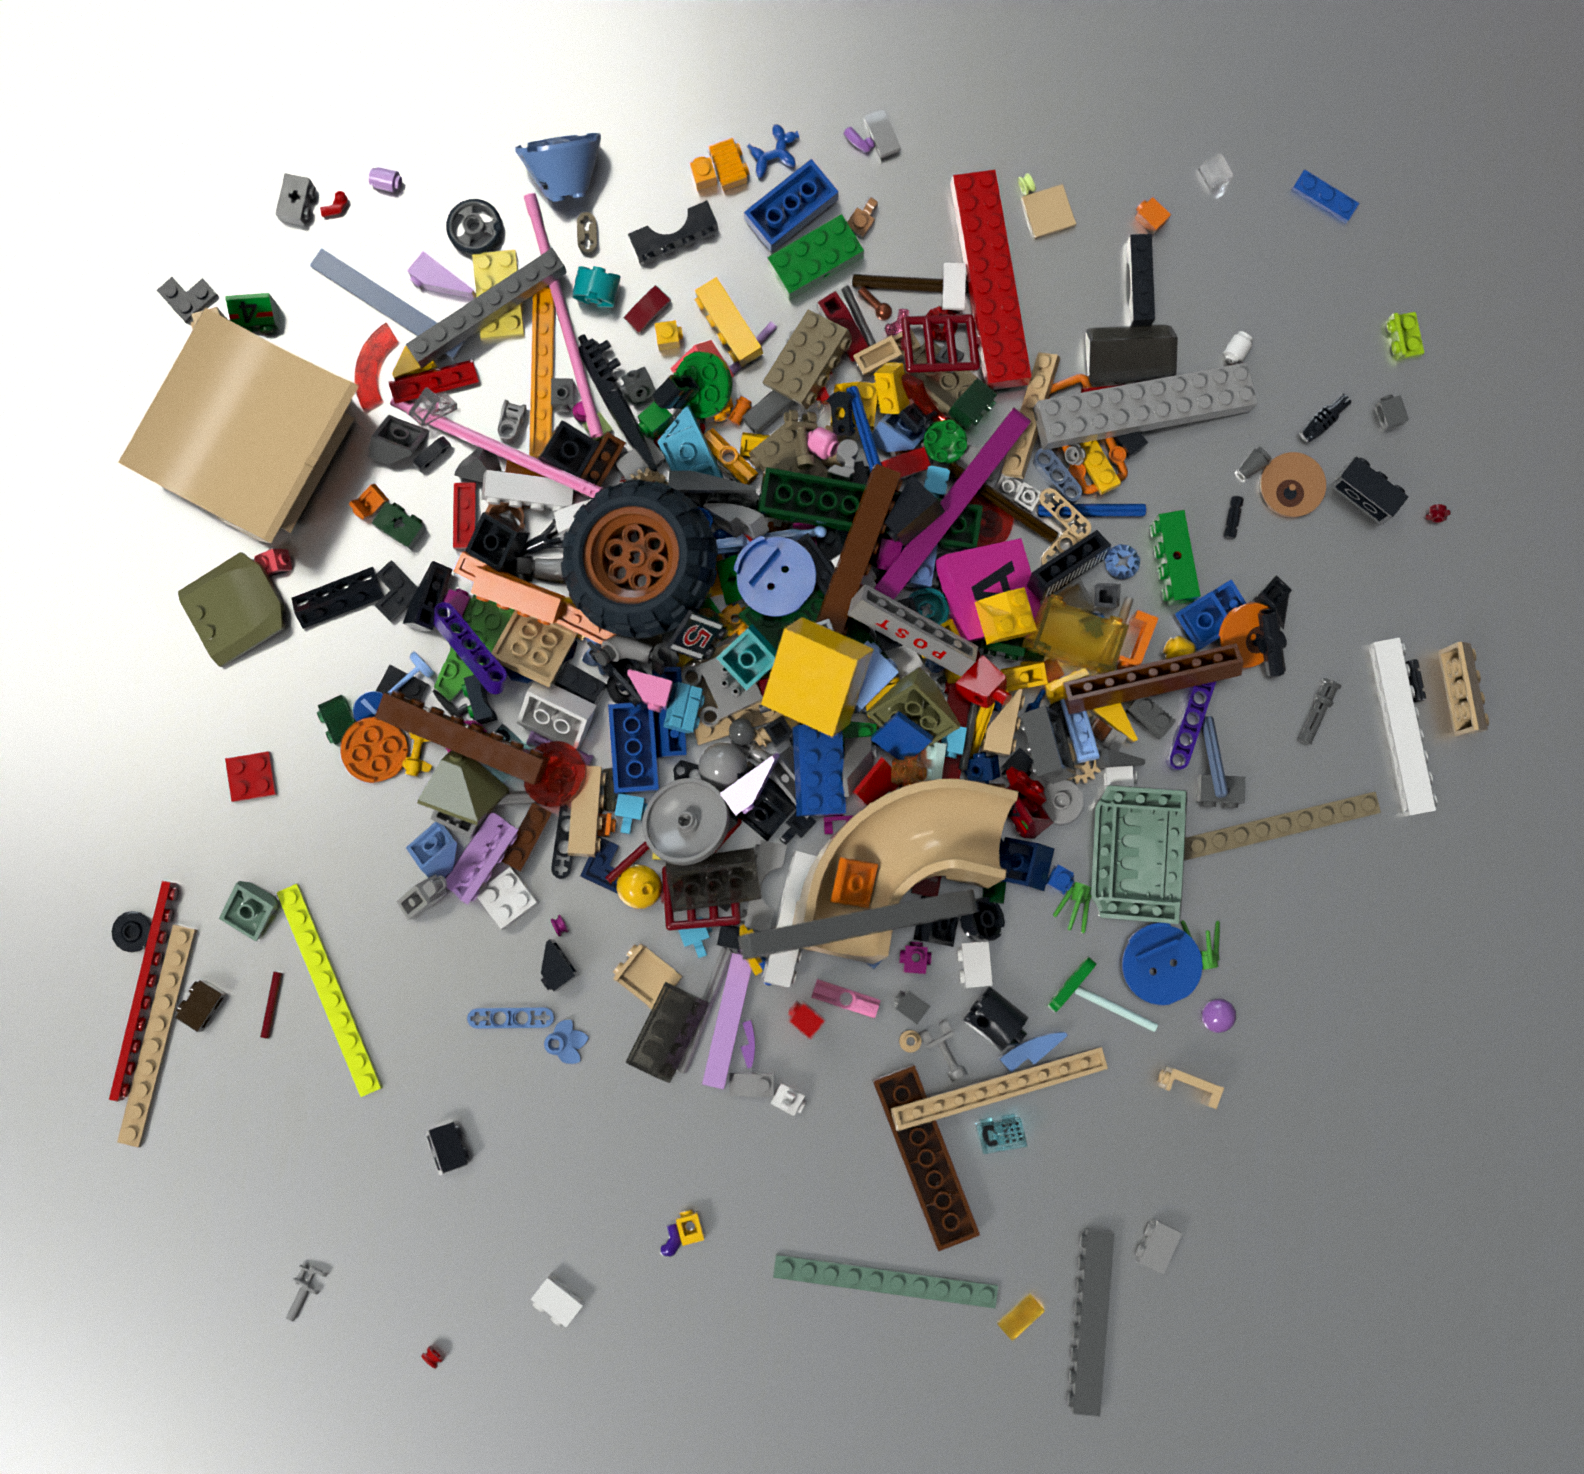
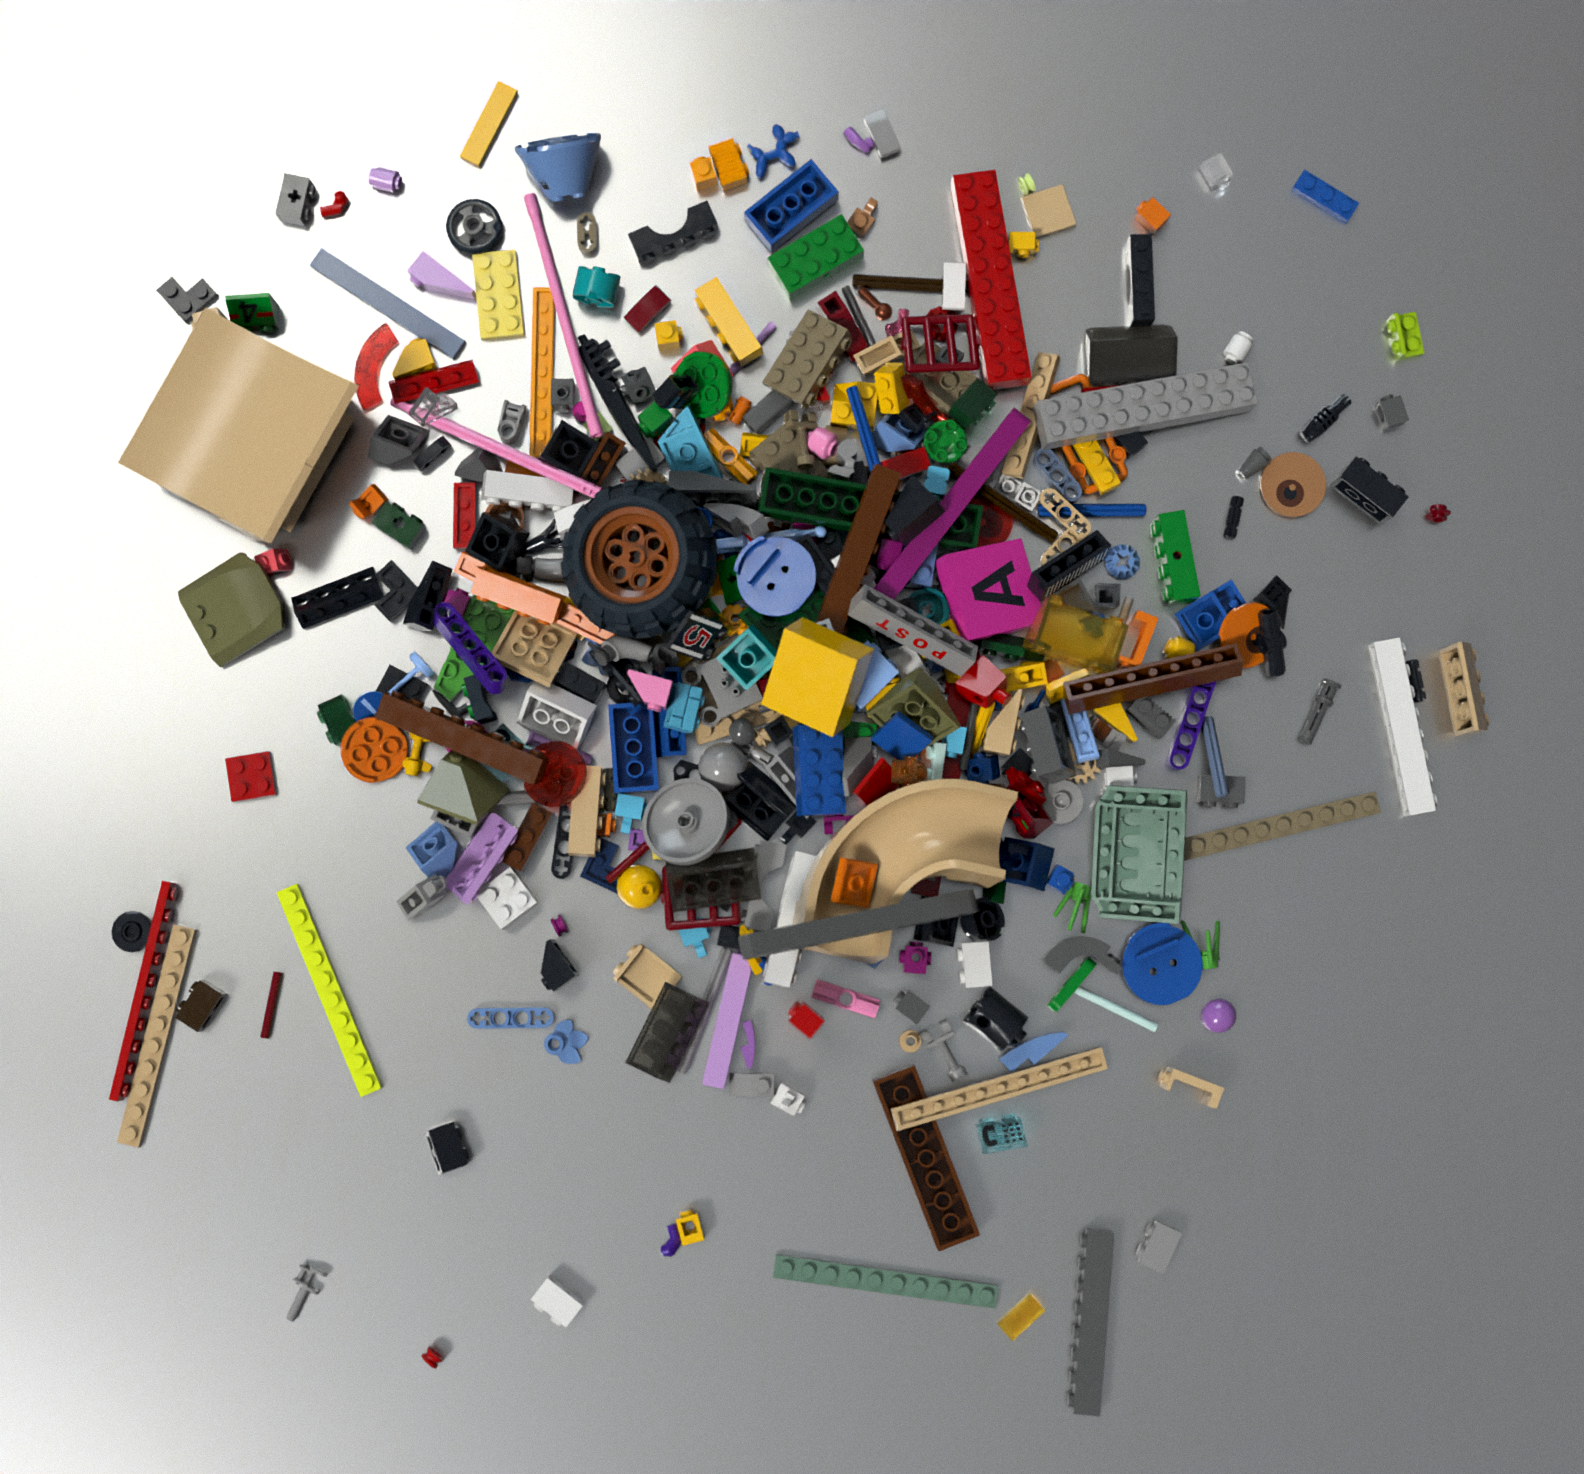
(249, 909): sand green slope -> none
(486, 308): dark grey brick -> none
(488, 124): none -> yellow tile
(636, 838): none -> medium lavender tile
(748, 788): slope -> none
(842, 400): black piece -> none
(1005, 616): yellow slope -> none
(1022, 244): none -> yellow brick
(1066, 950): none -> dark grey arch
(1070, 454): light grey plate -> none

